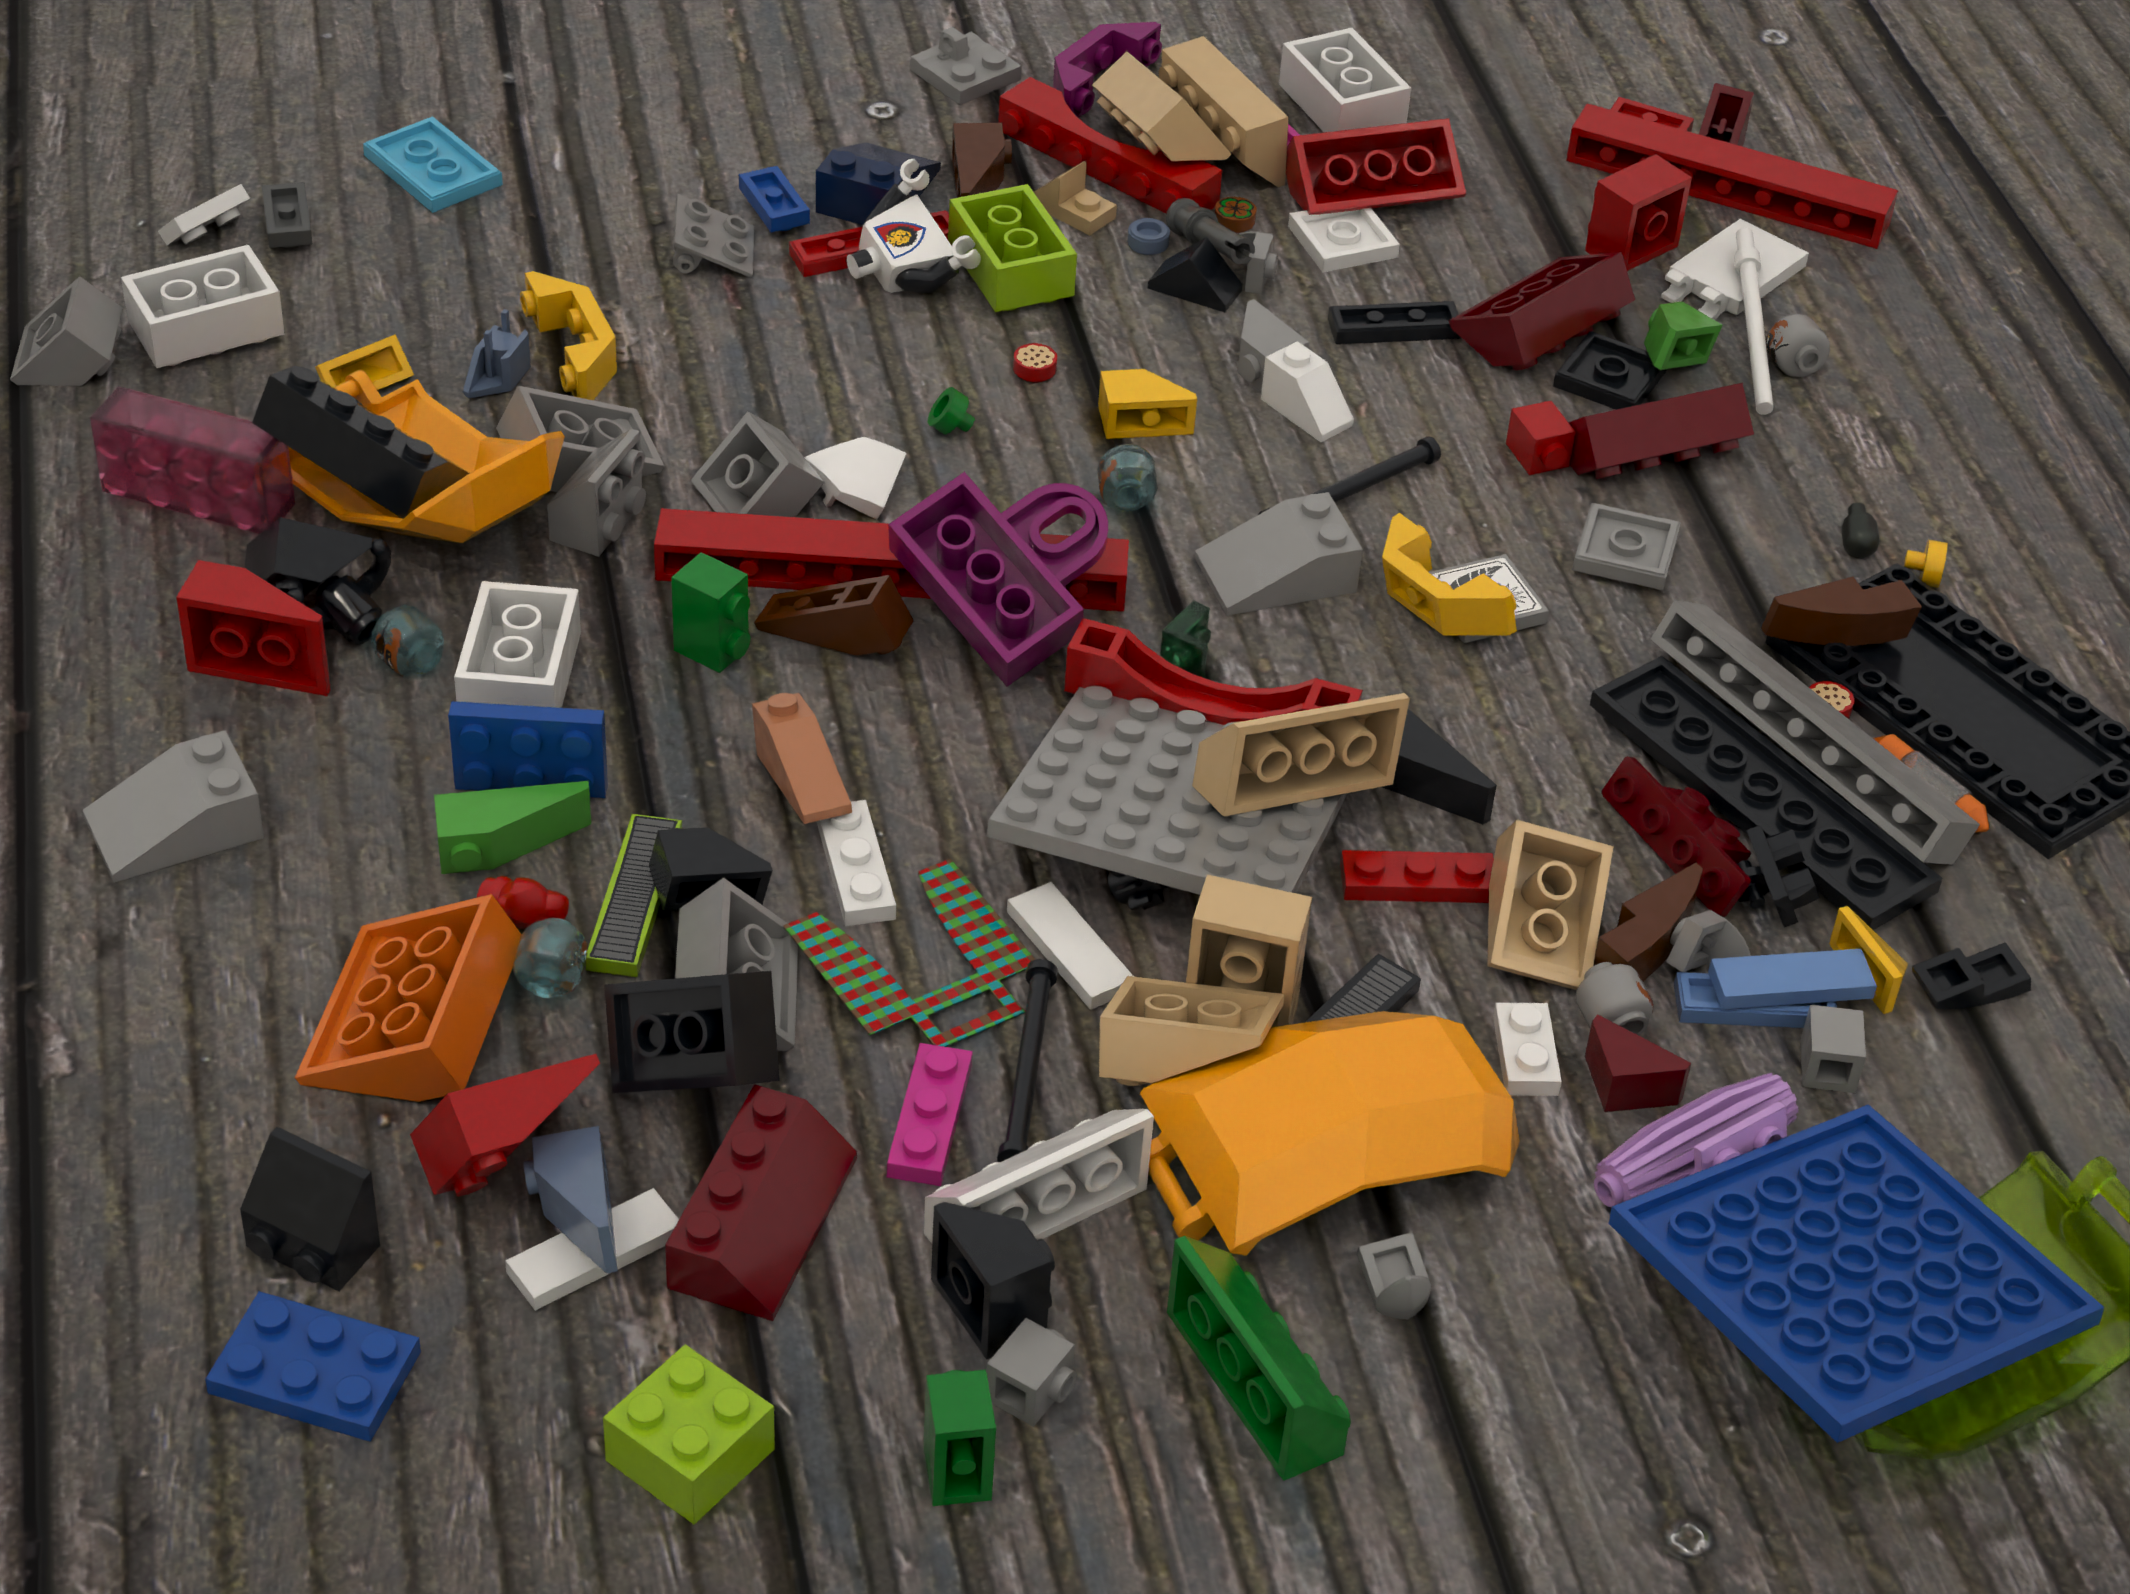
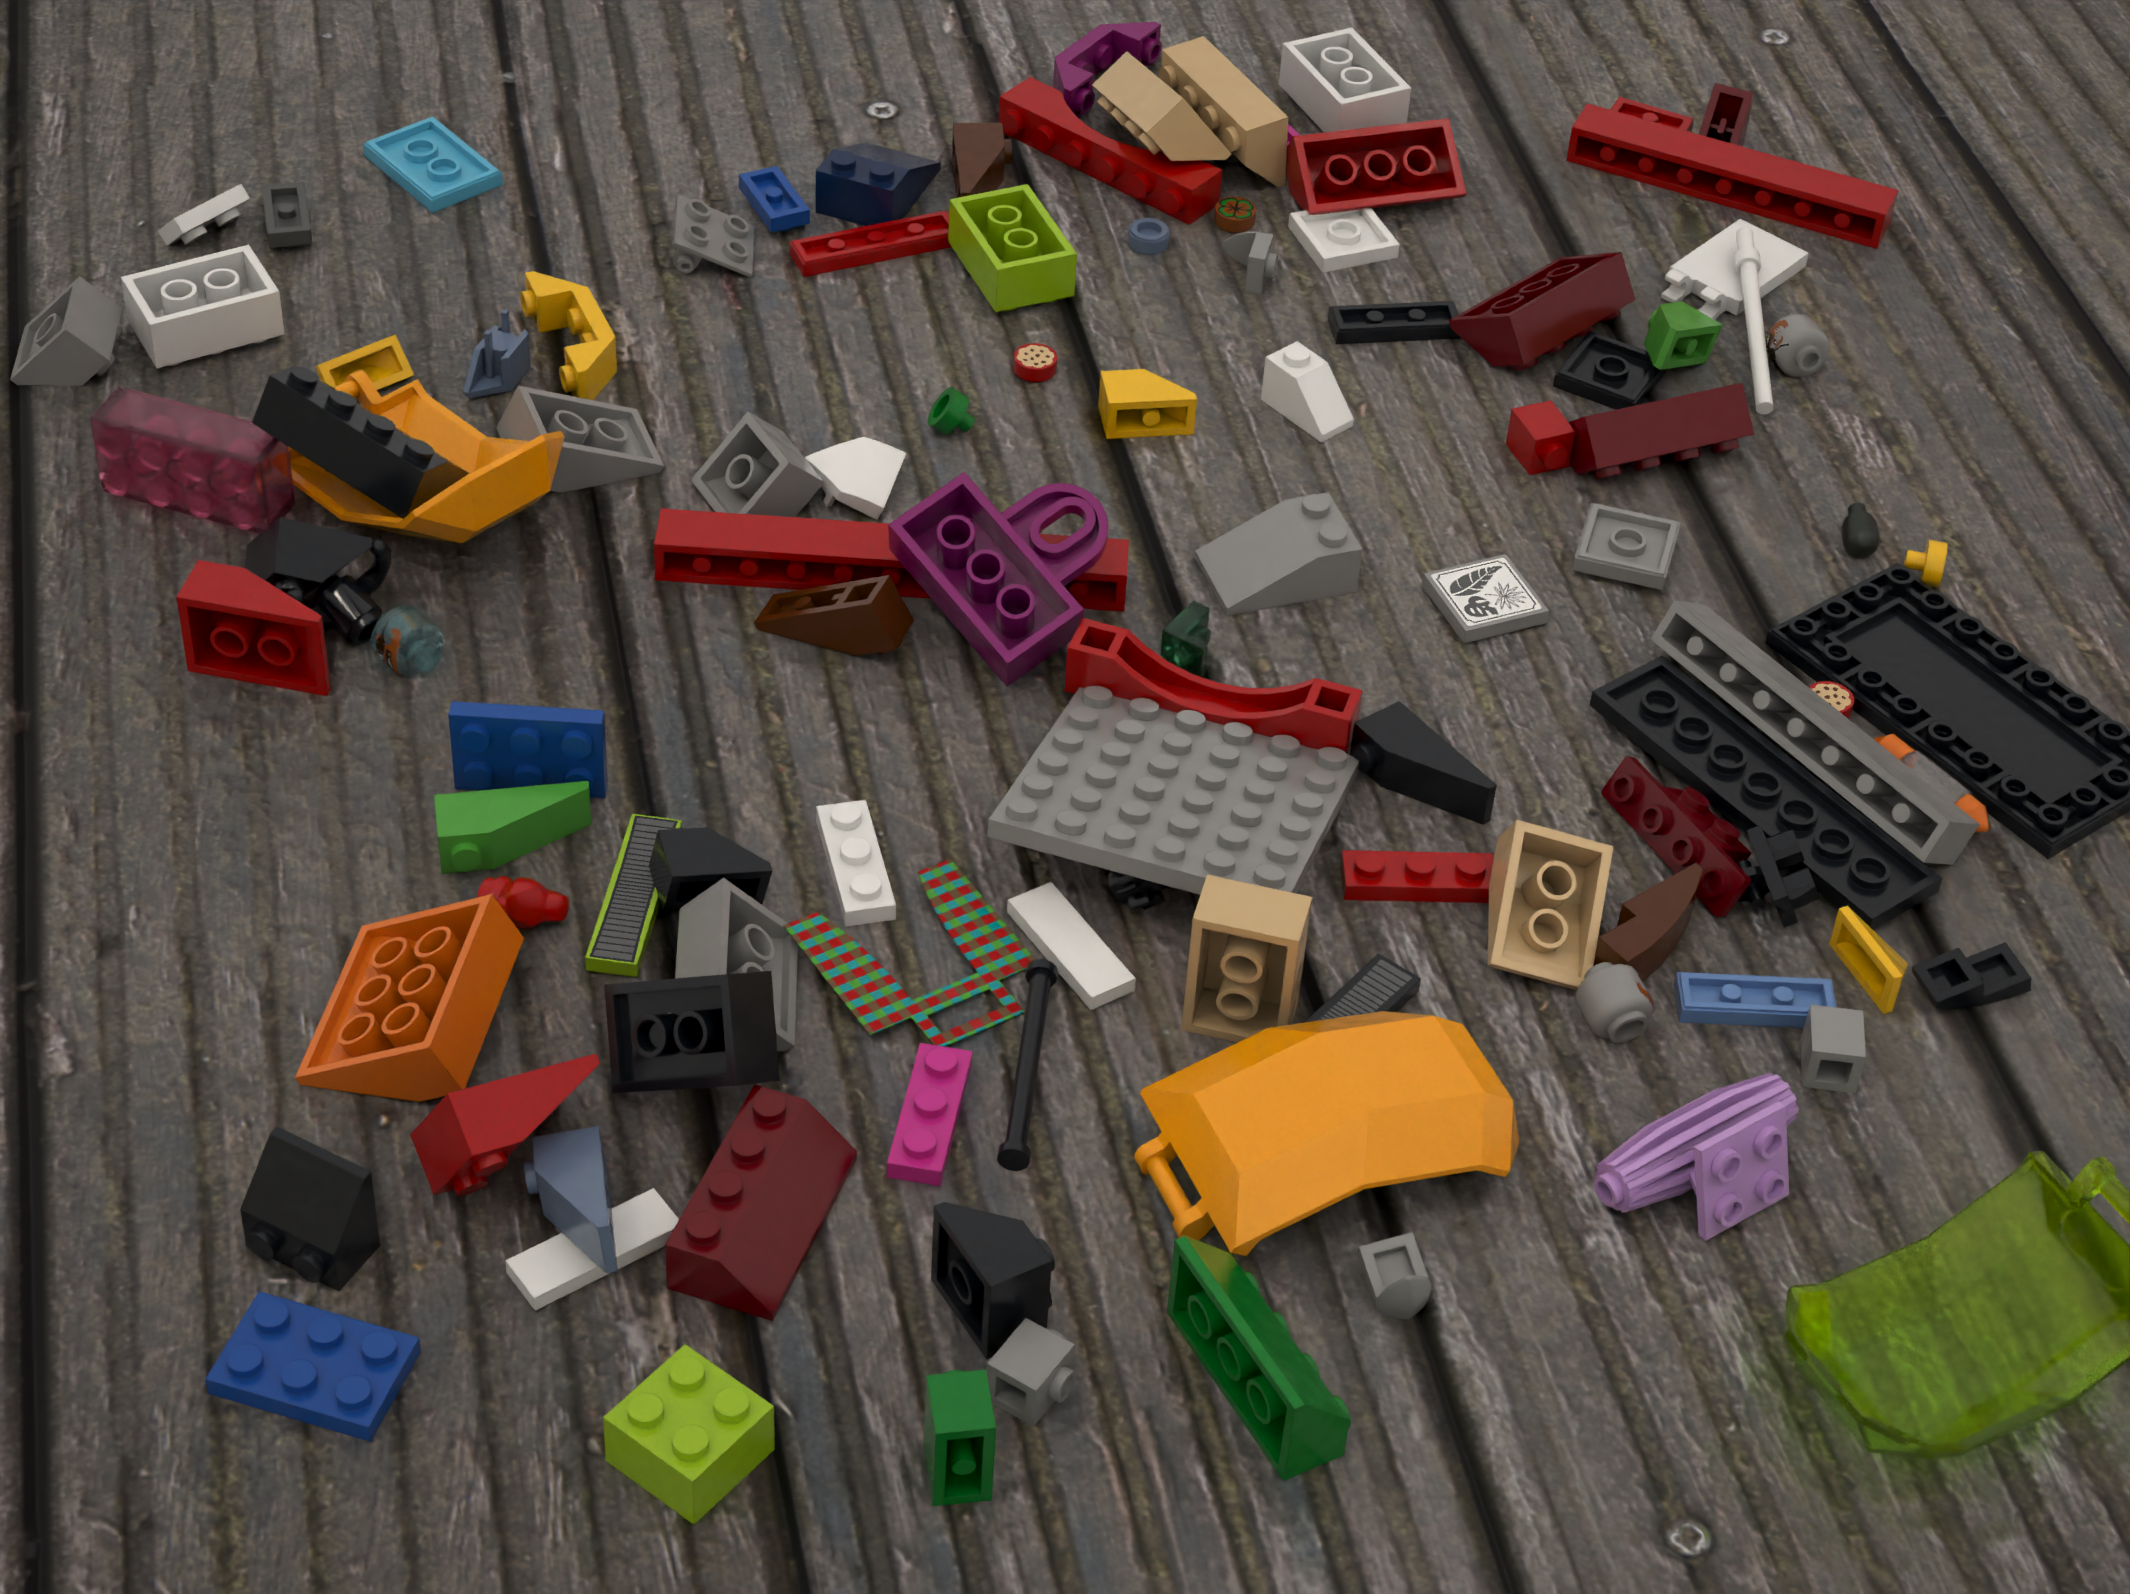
(176, 809): light grey slope -> none
(519, 645): white brick -> none
(550, 955): clear light blue head -> none
(599, 496): light grey slope -> none
(710, 612): green brick -> none
(799, 757): nougat slope -> none
(906, 244): white torso -> none
(964, 66): light grey hinge -> none
(1060, 1177): white slope -> none
(1073, 204): tan slope -> none
(1127, 477): clear light blue head -> none
(1173, 1027): tan slope -> none
(1197, 223): dark grey pin -> none
(1198, 277): black slope -> none
(1262, 336): light grey slope -> none
(1301, 755): tan slope -> none
(1426, 452): black bar -> none
(1471, 609): yellow slope -> none
(1527, 1049): white plate -> none
(1632, 1070): dark red slope -> none
(1639, 211): red brick -> none
(1704, 938): light grey plate -> none
(1792, 978): medium blue tile -> none
(1843, 614): reddish brown slope -> none
(1854, 1270): blue plate -> none

